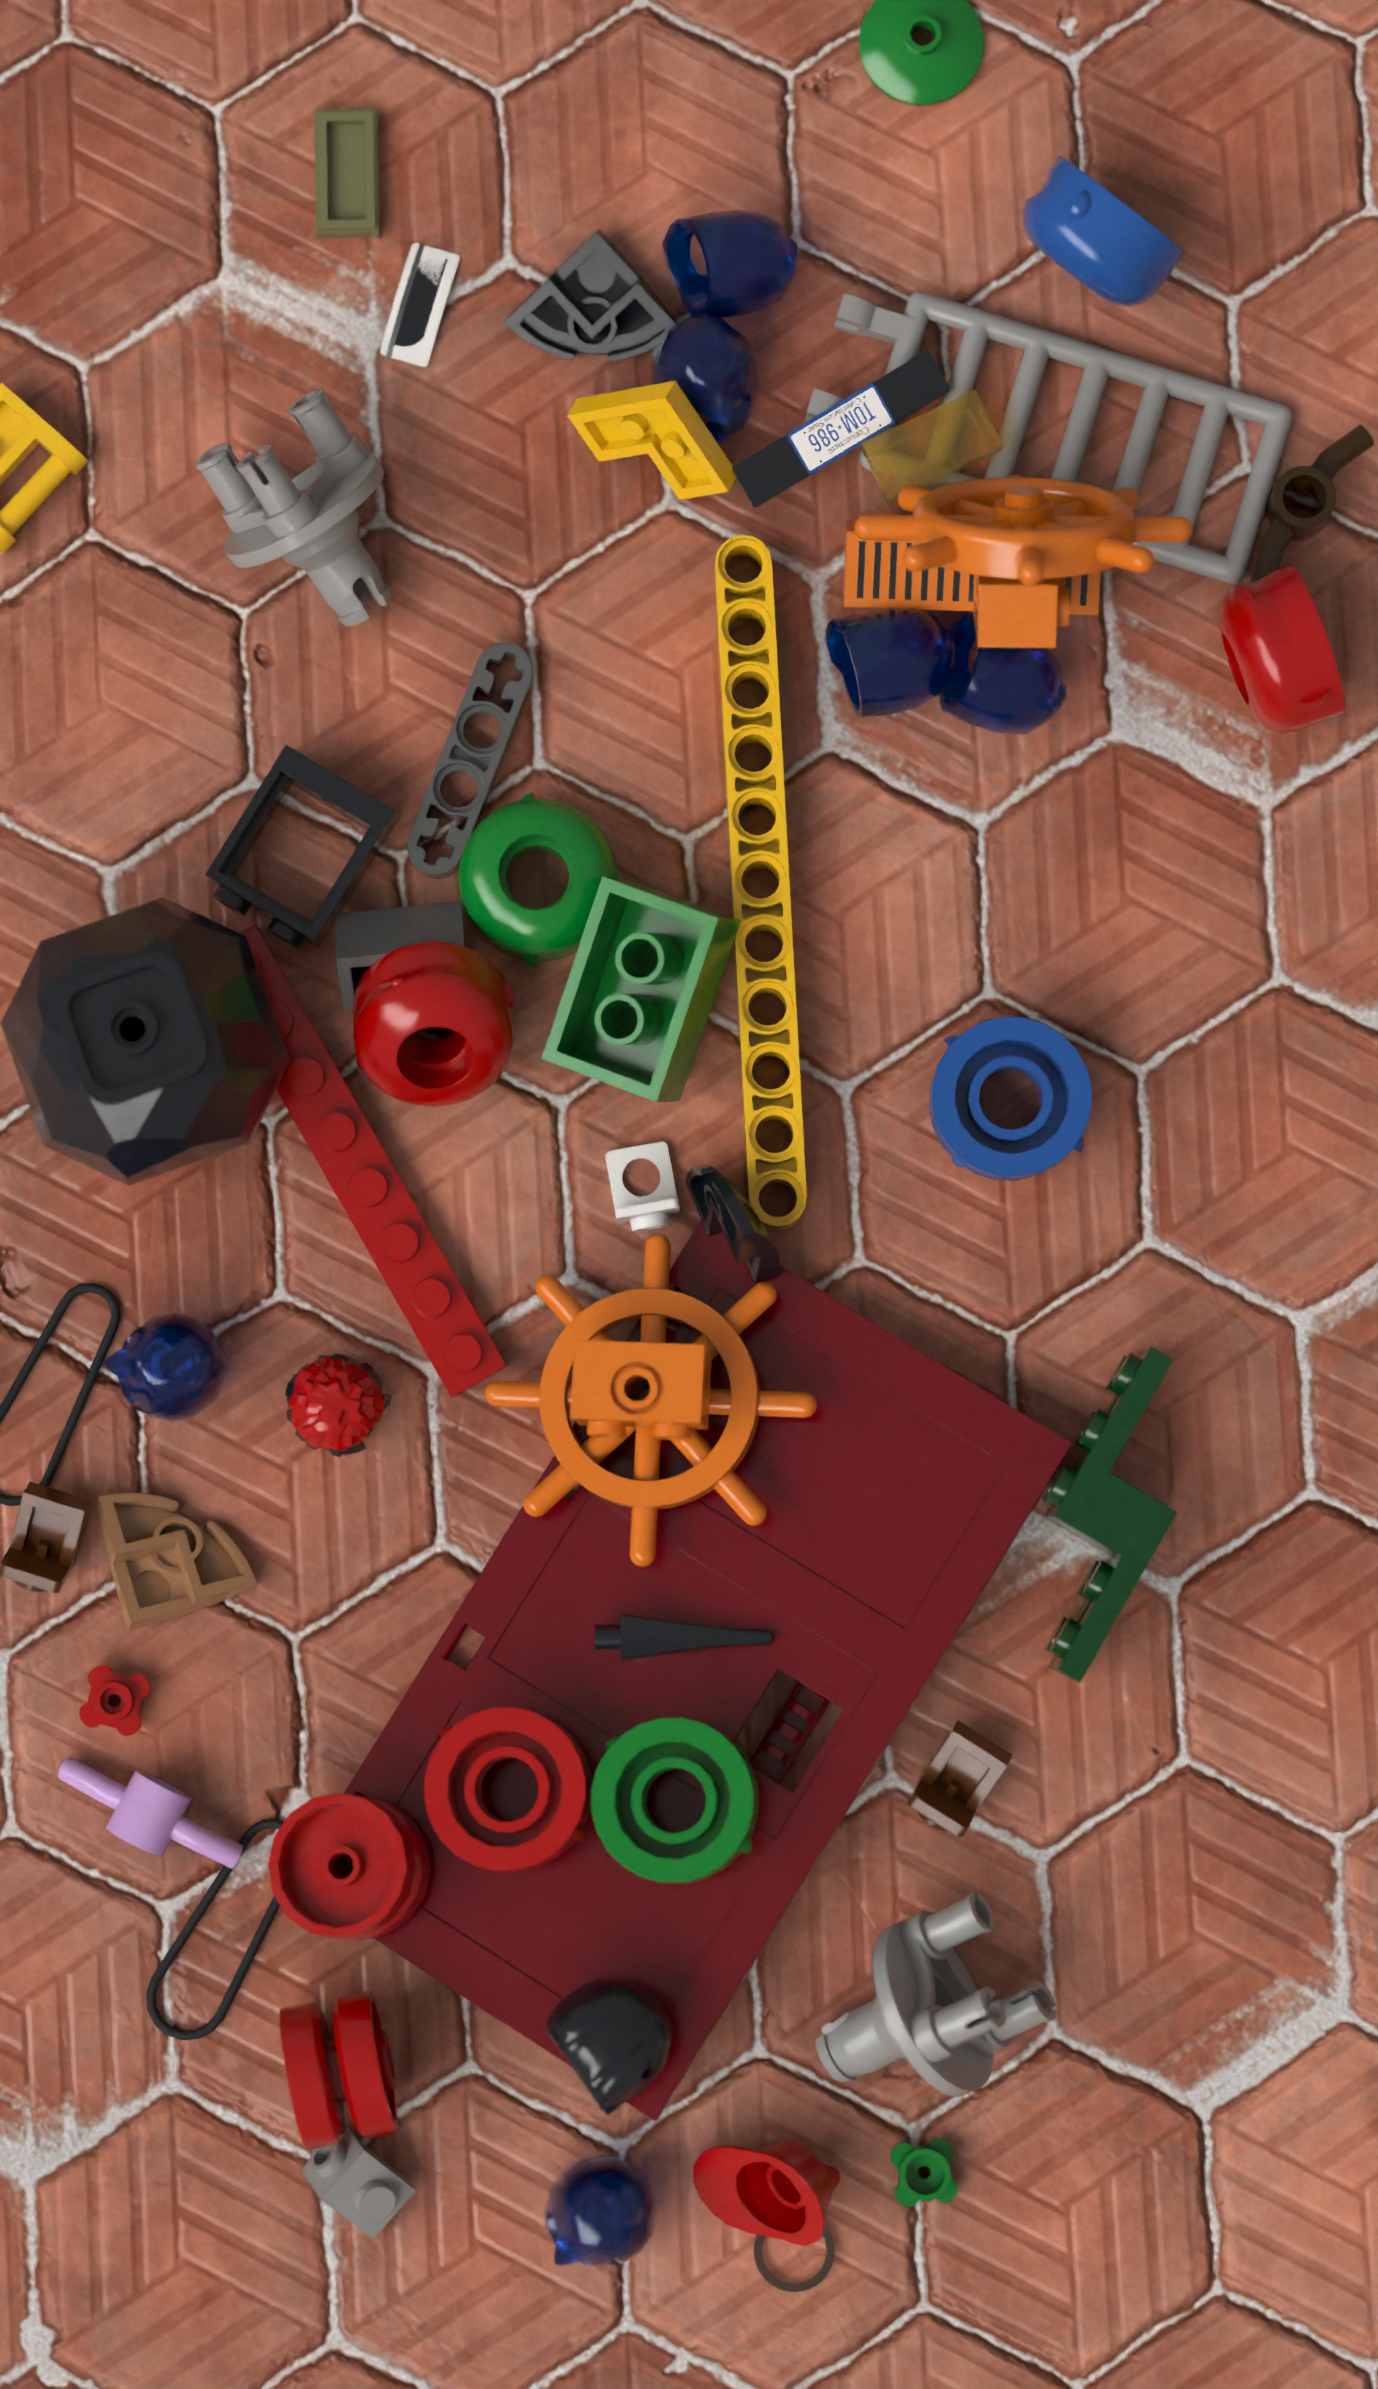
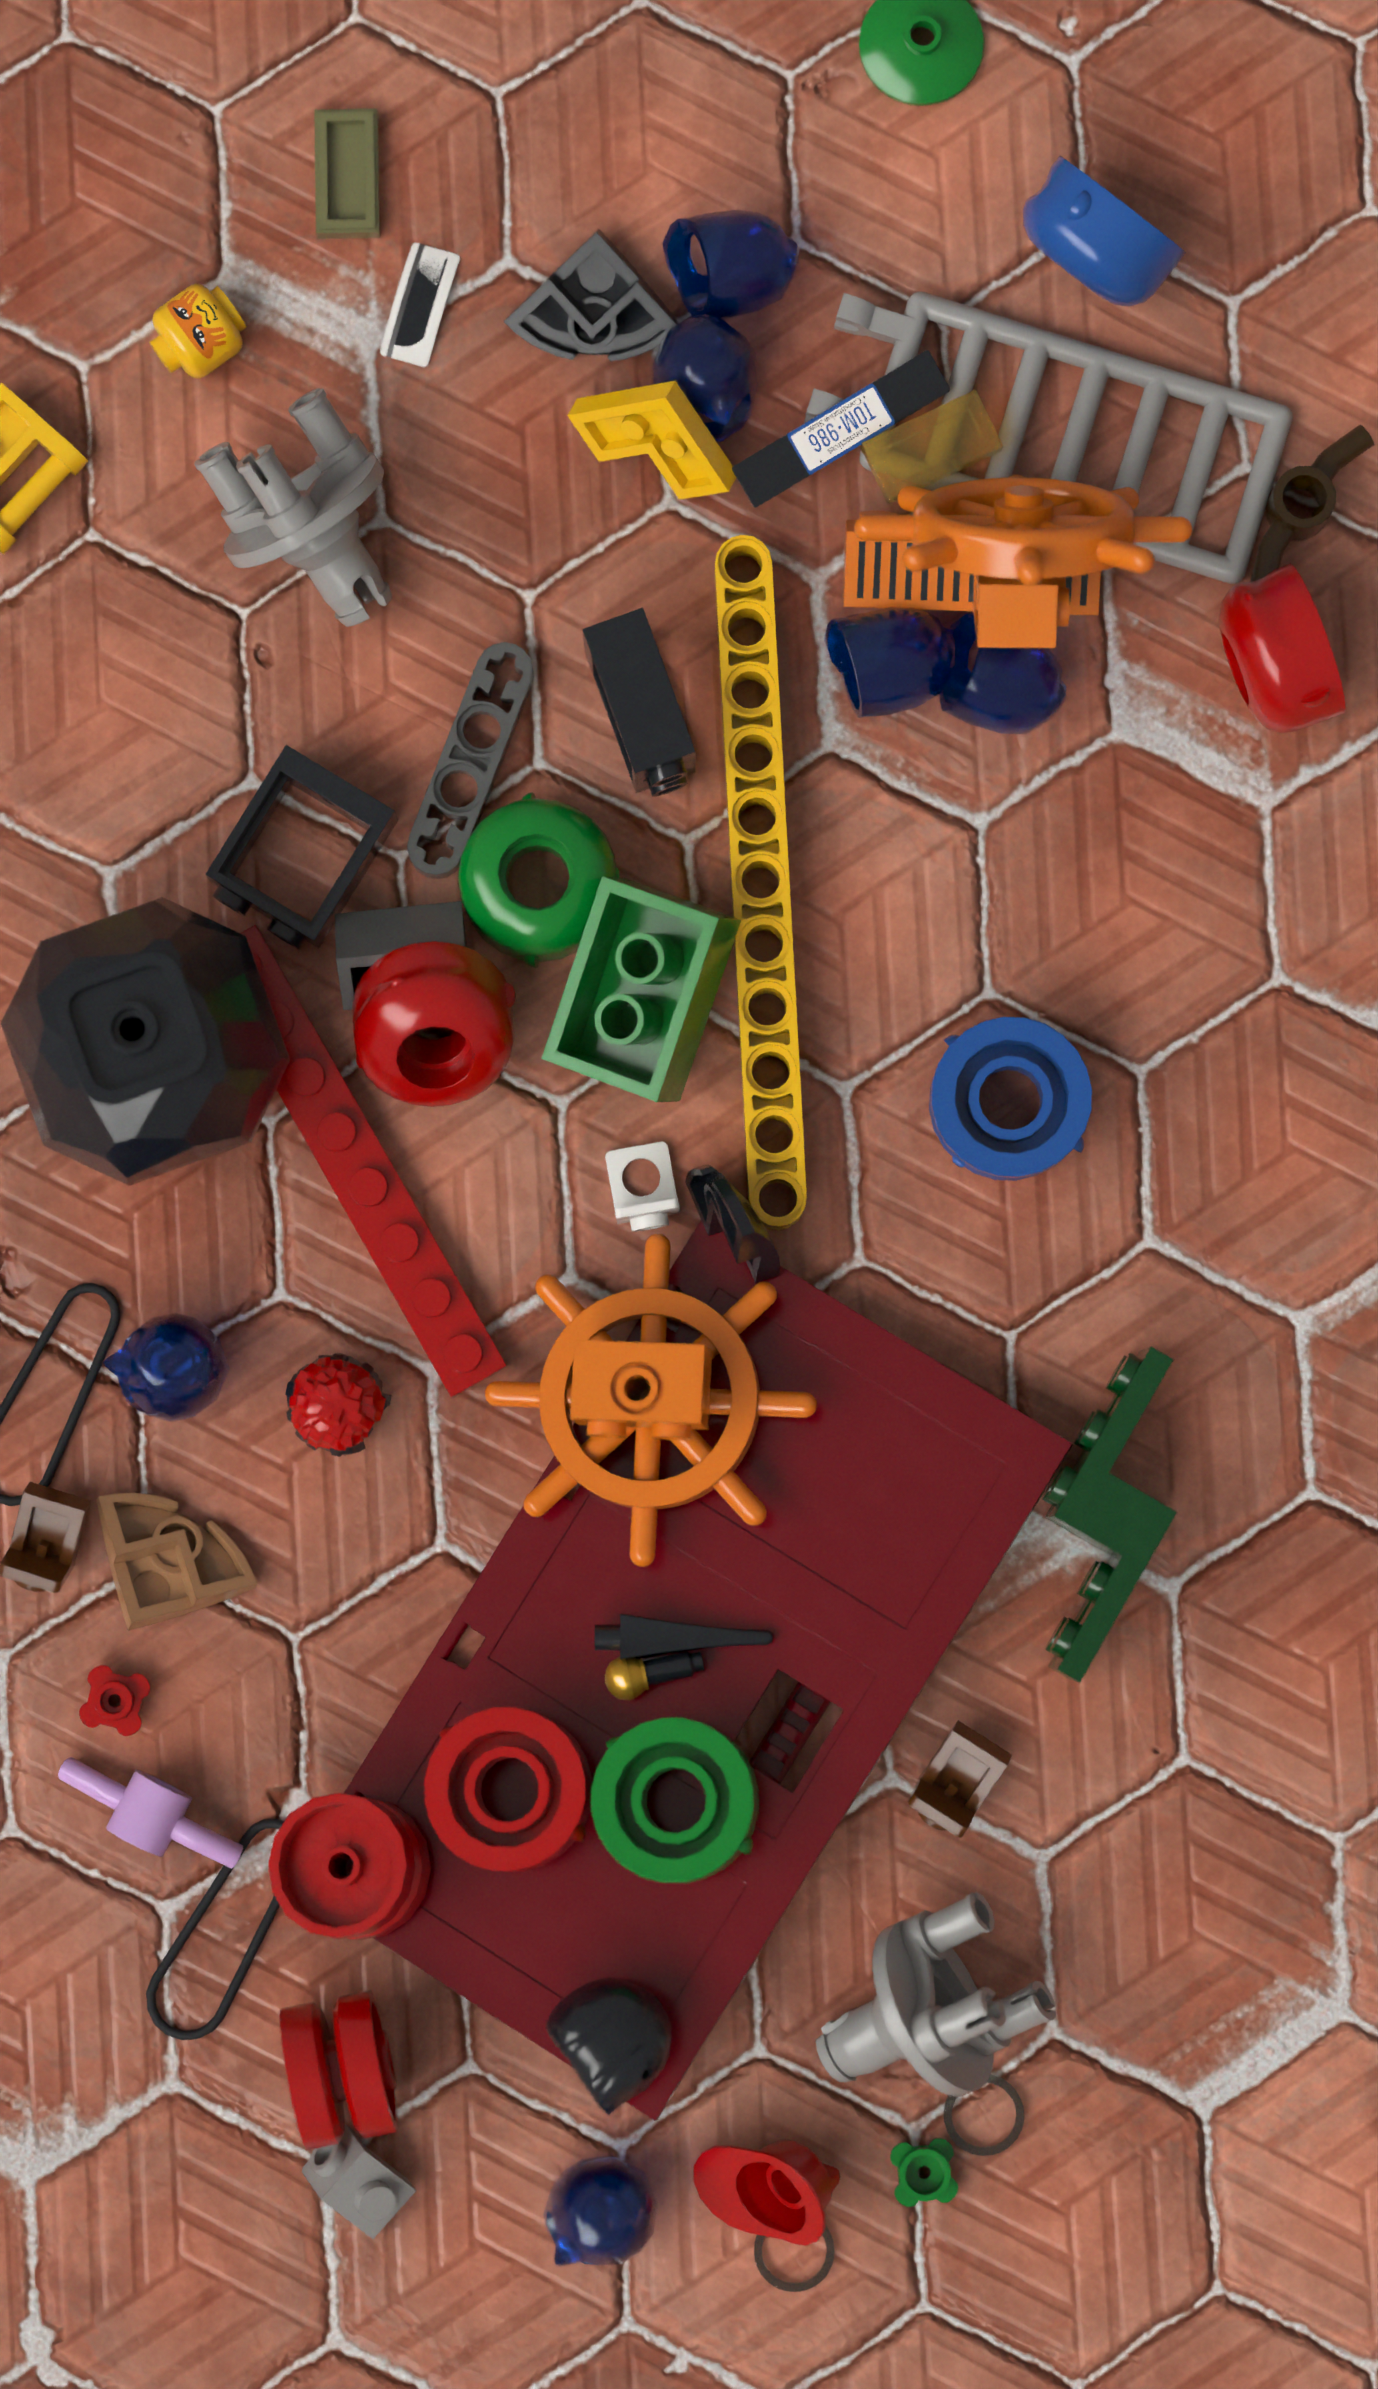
(197, 331): none -> yellow head
(633, 1676): none -> piece
(640, 703): none -> black window
(999, 2147): none -> clear smoke piece

